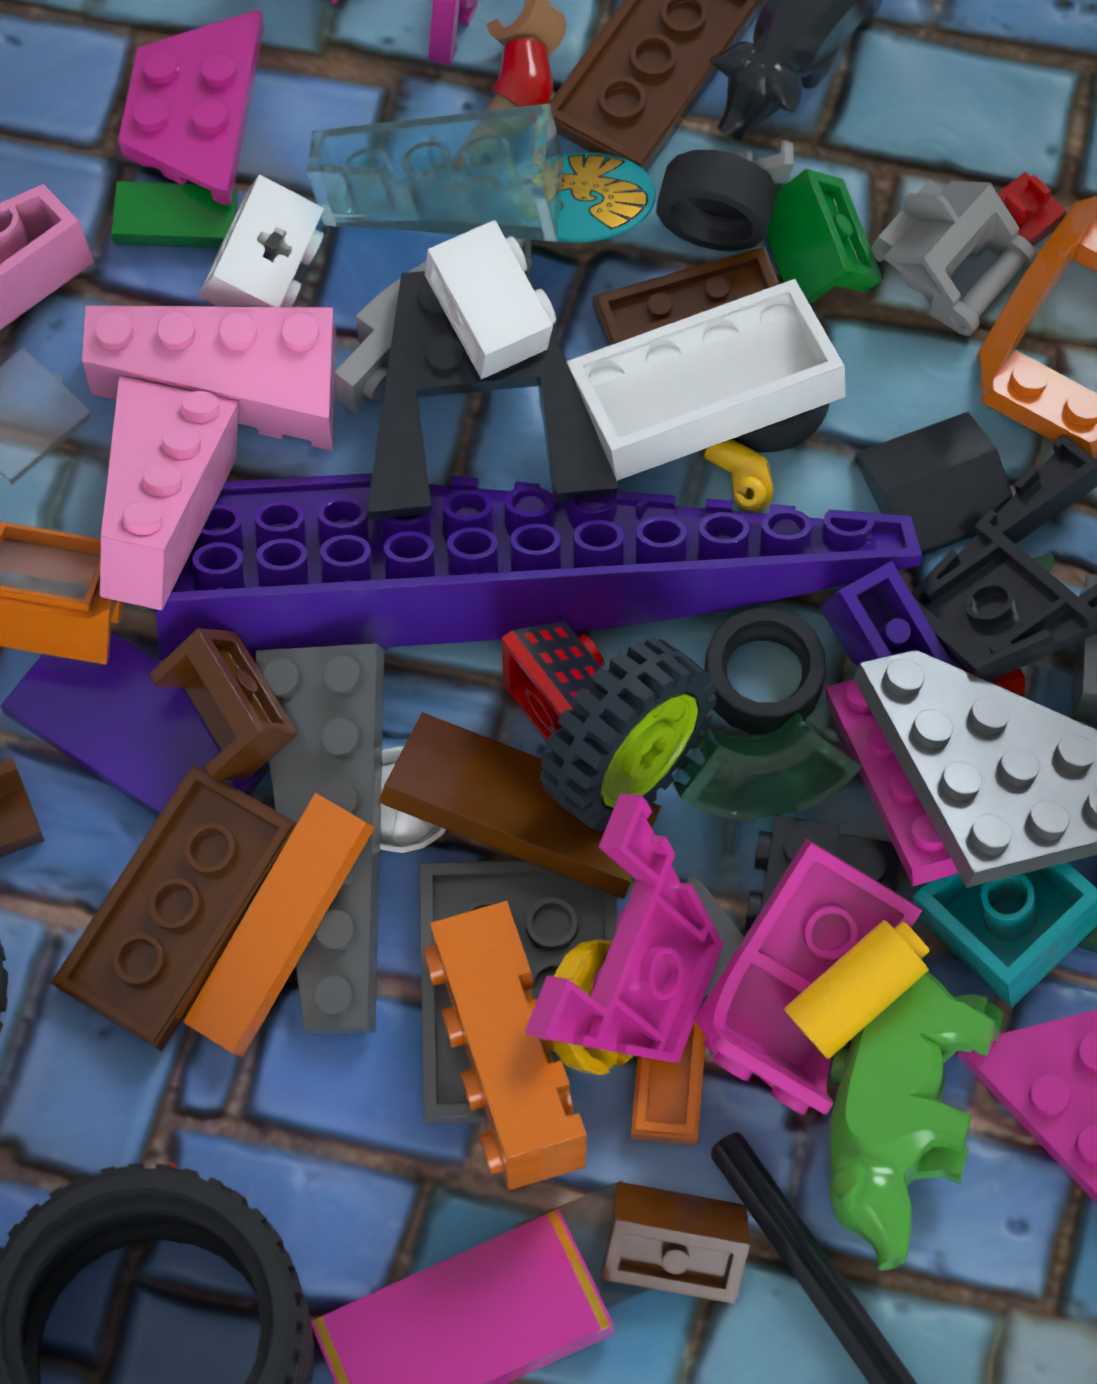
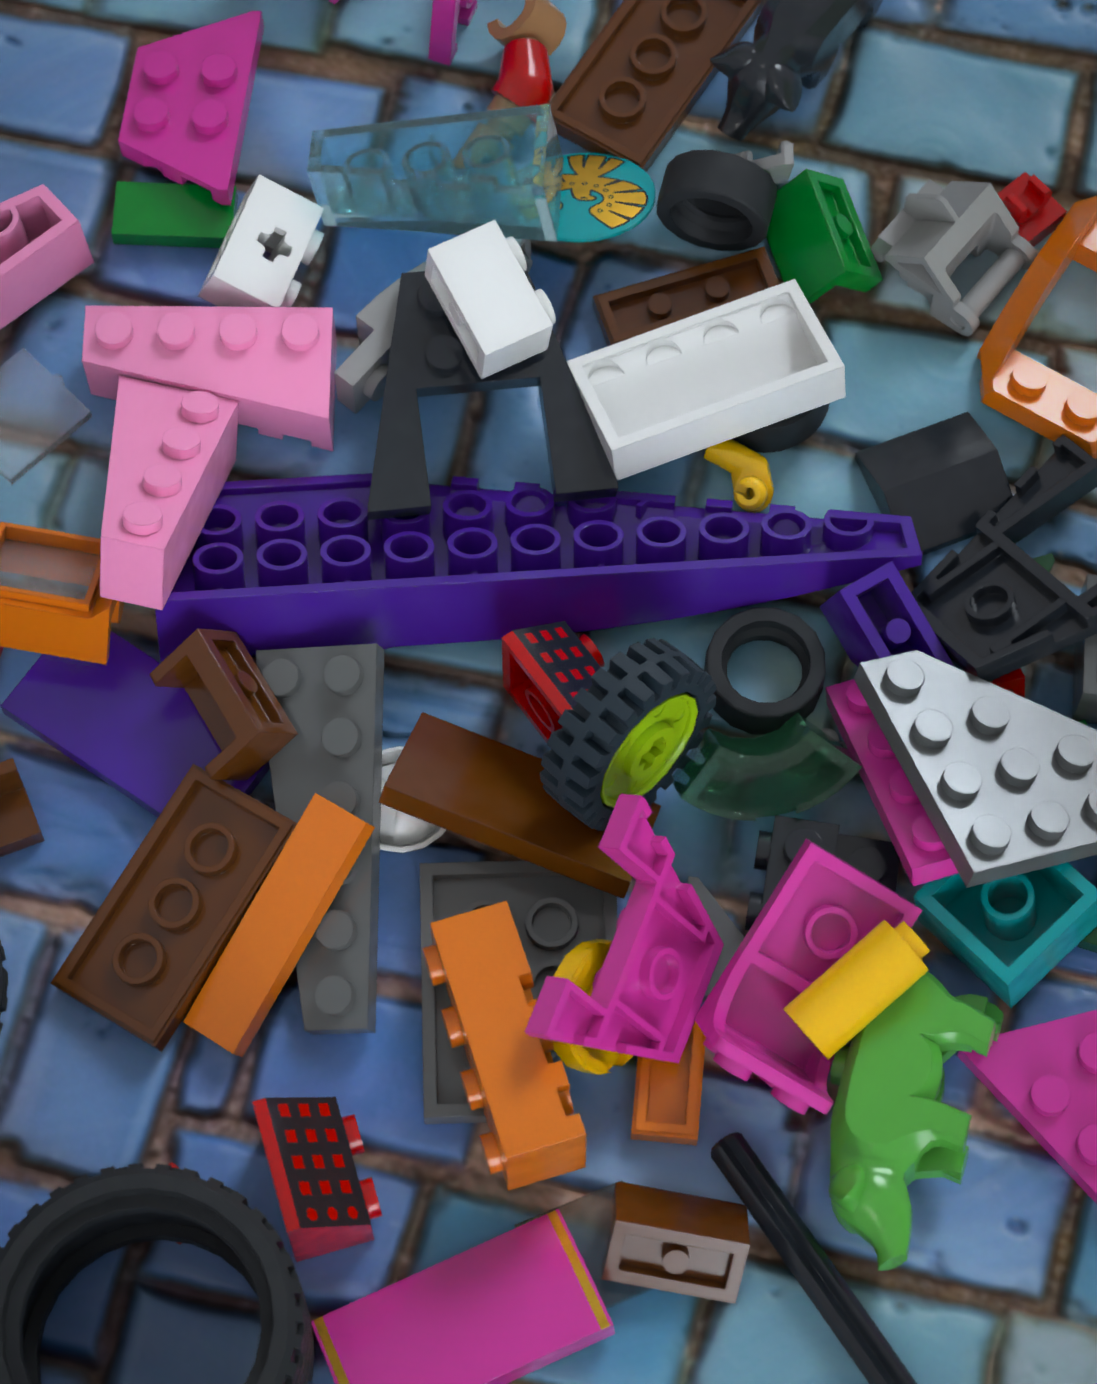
(316, 1174): none -> slope

